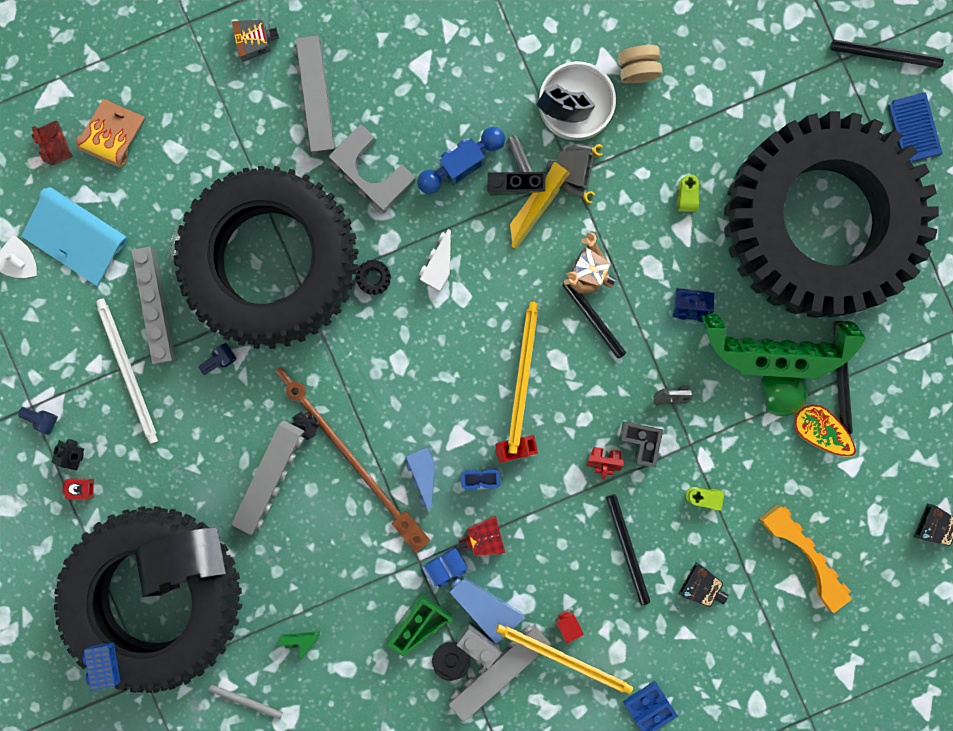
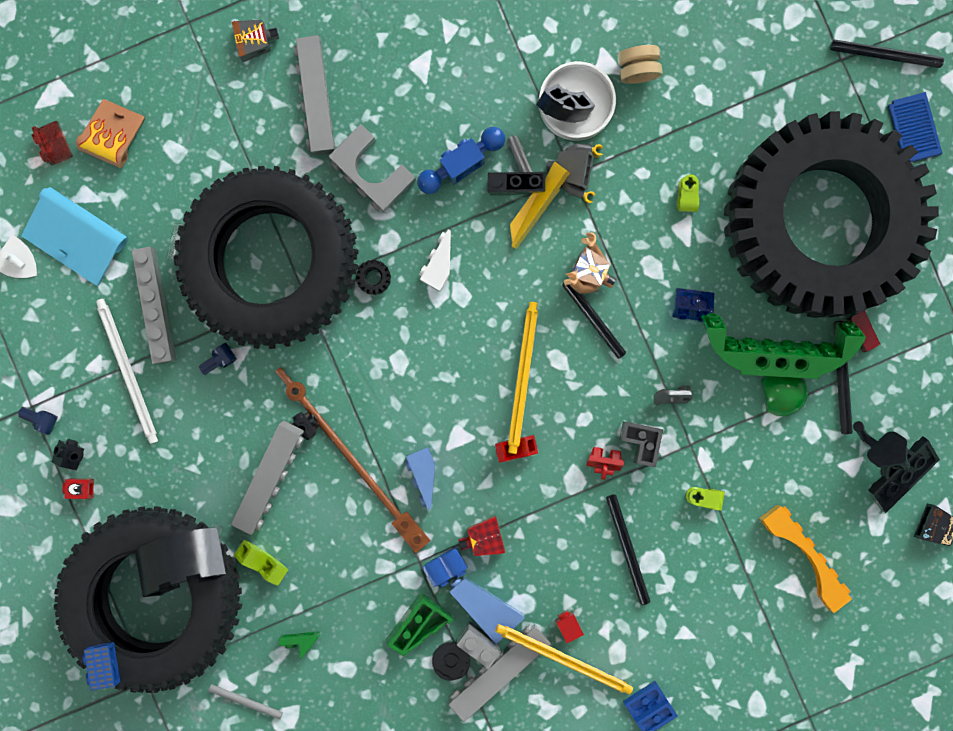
(261, 561): none -> lime brick
(486, 478): blue brick -> none
(703, 587): torso -> none
(824, 431): shield -> none
(863, 322): none -> dark red slope
(899, 465): none -> black plate

